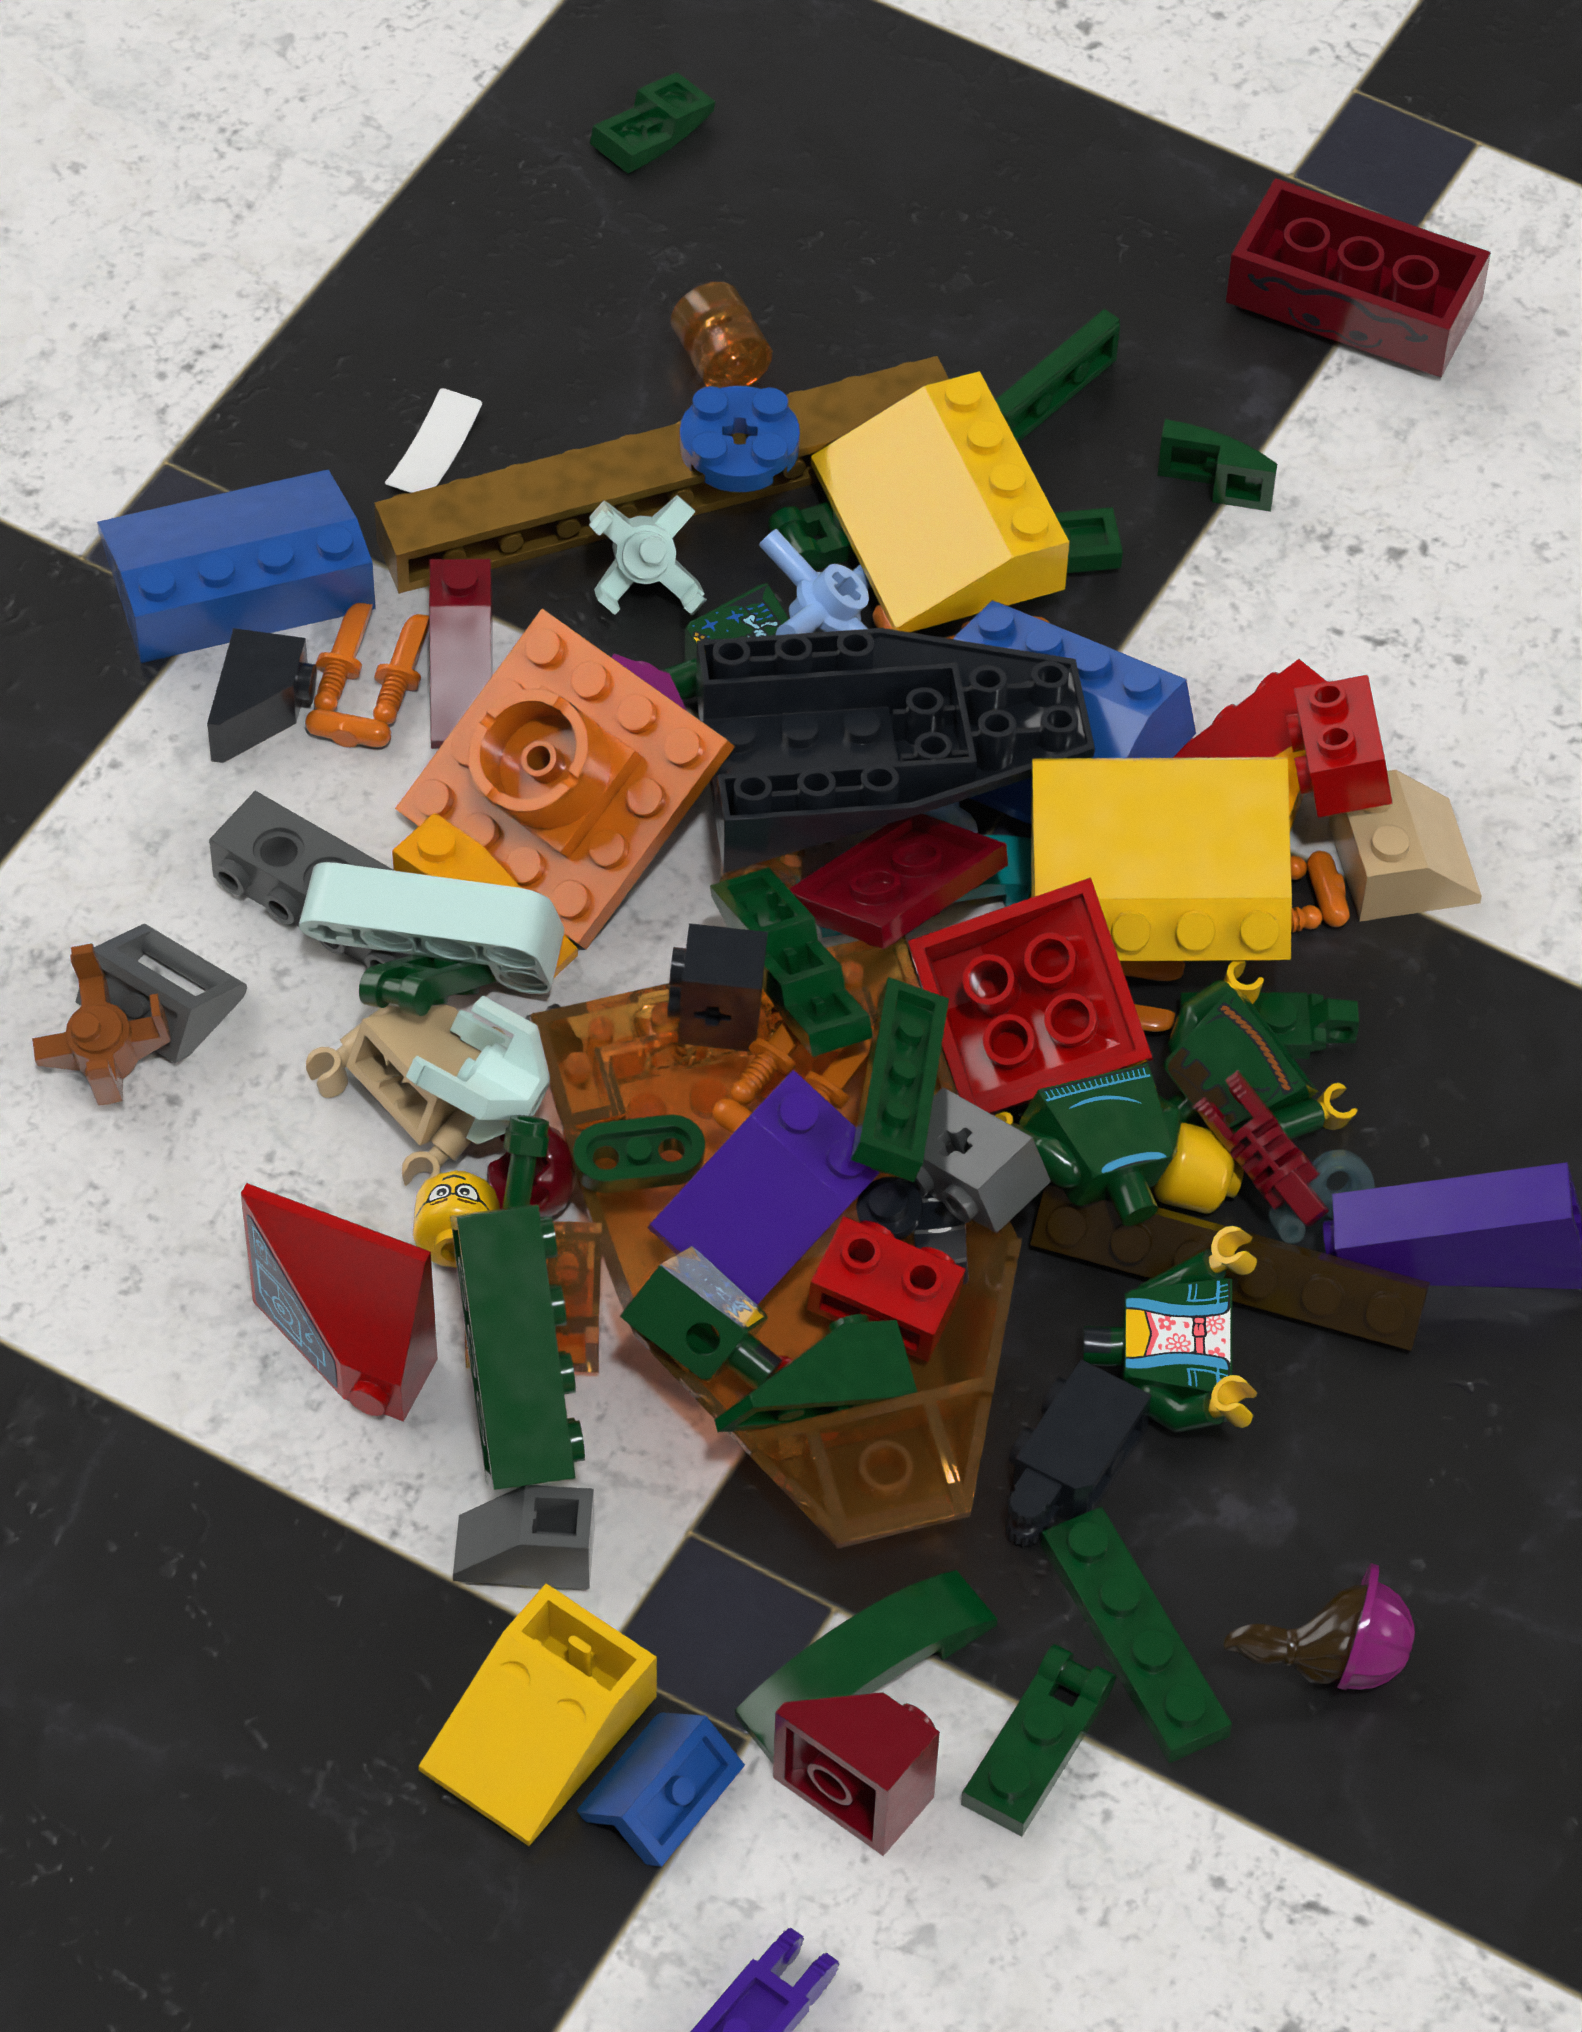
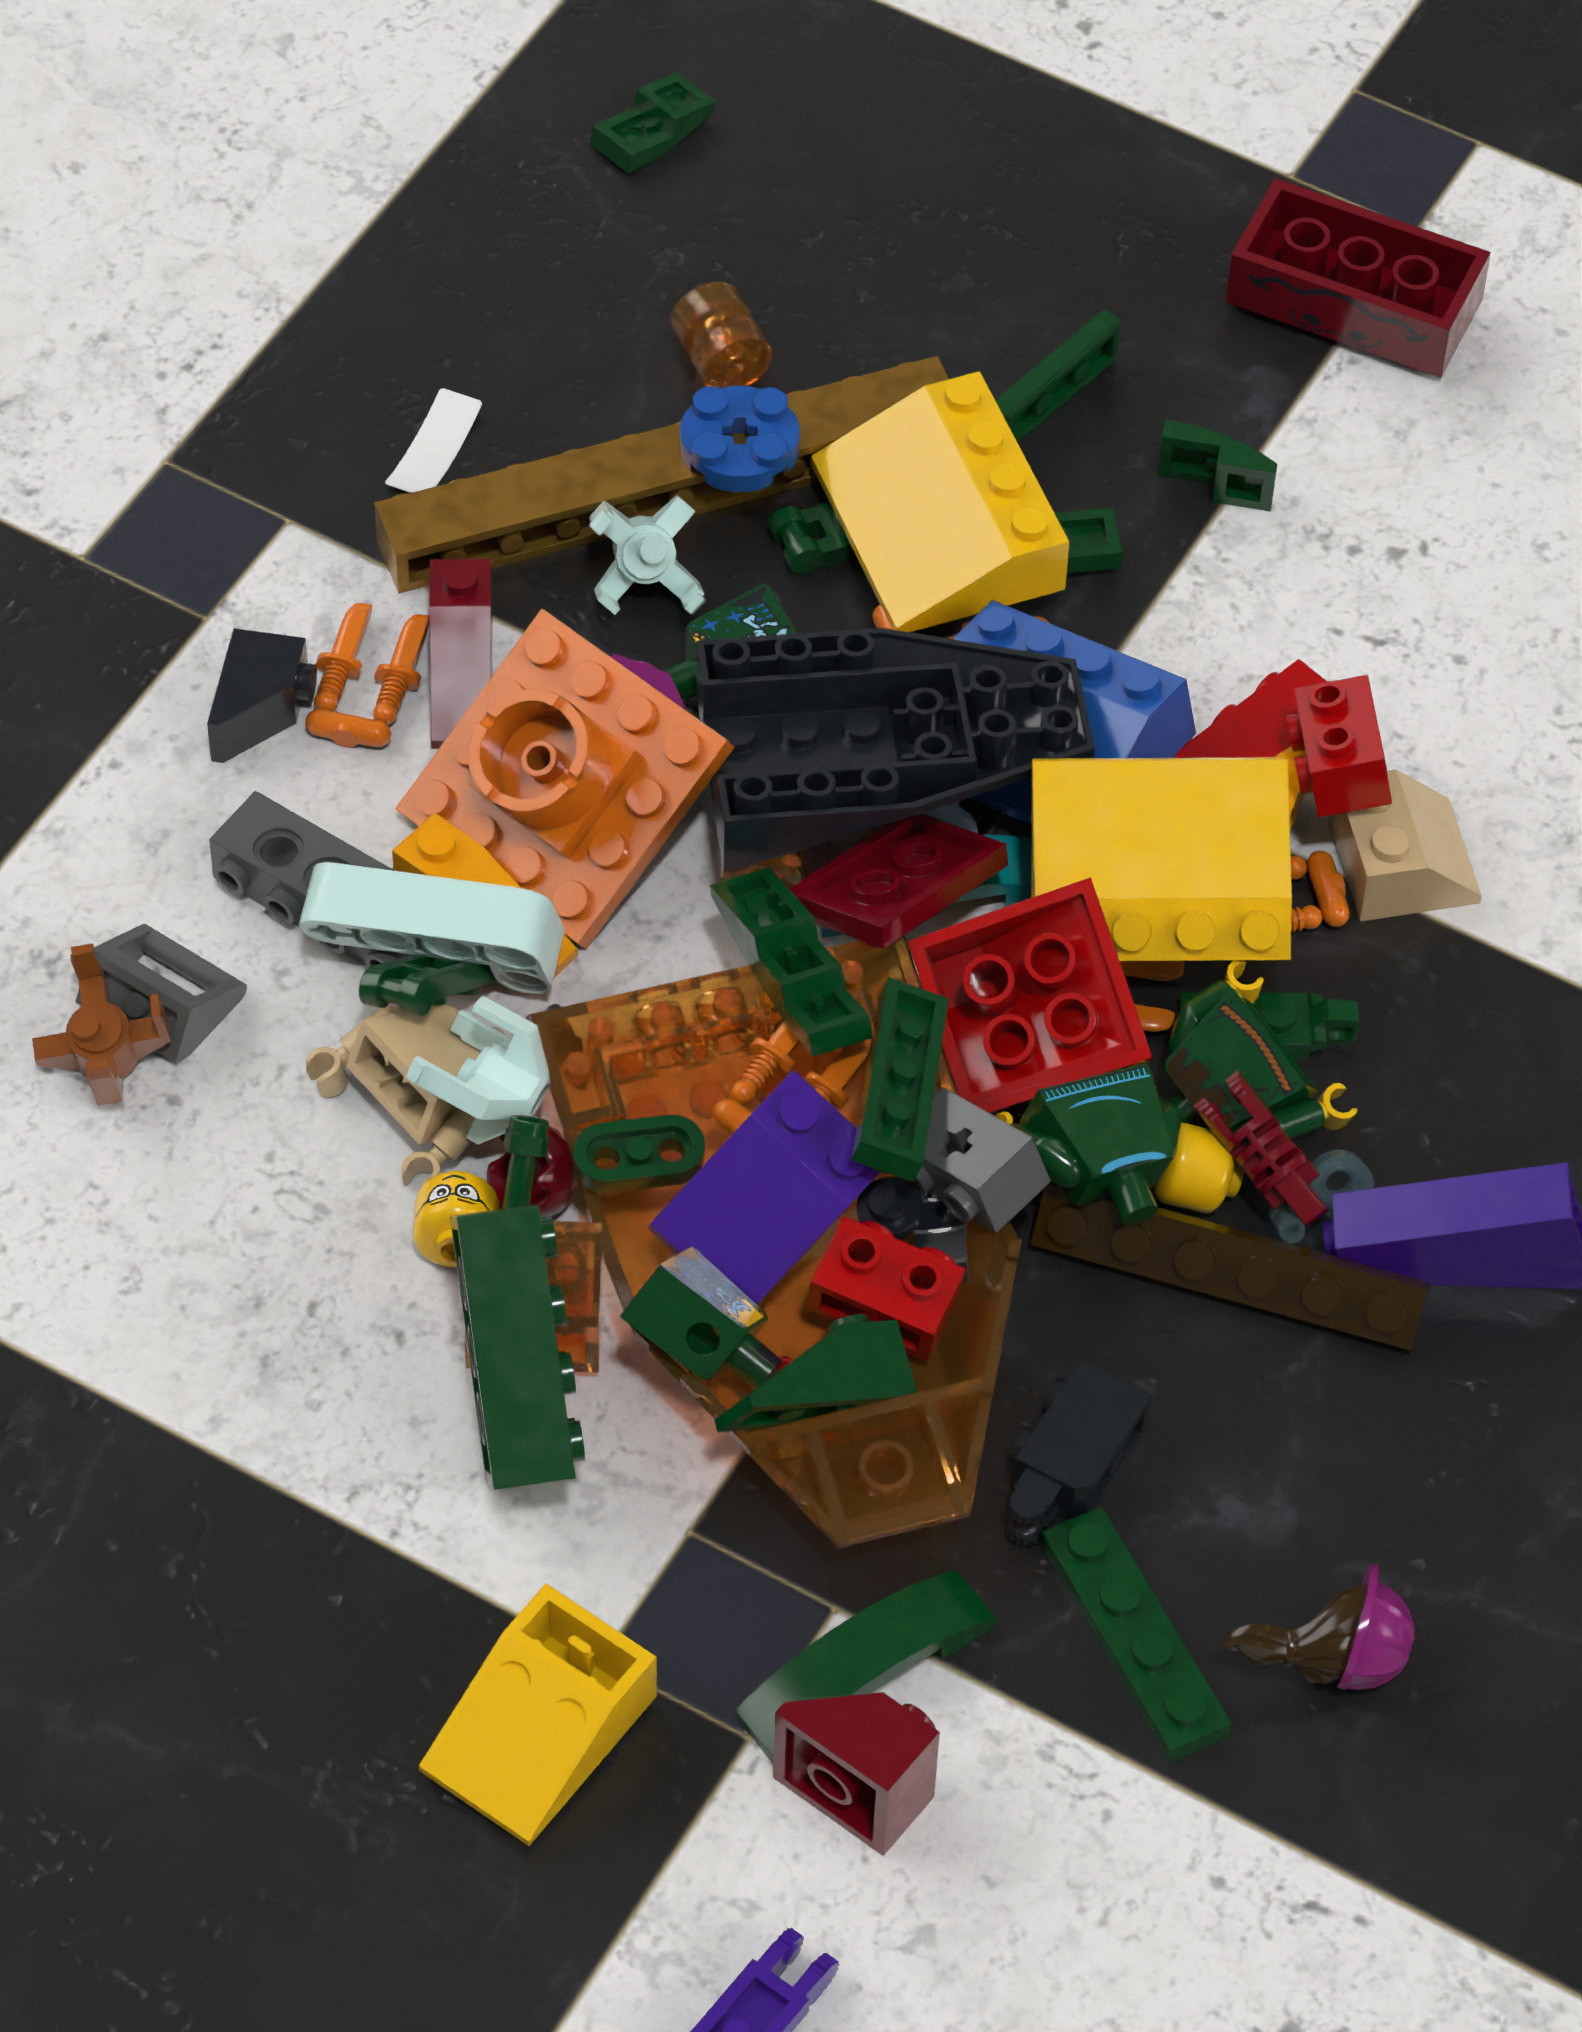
(238, 561): blue slope -> none
(344, 1299): red slope -> none
(528, 1538): dark grey slope -> none
(663, 1784): blue panel -> none
(718, 986): black brick -> none
(824, 599): light blue bar -> none
(1037, 1741): dark green plate -> none
(1180, 1339): torso -> none

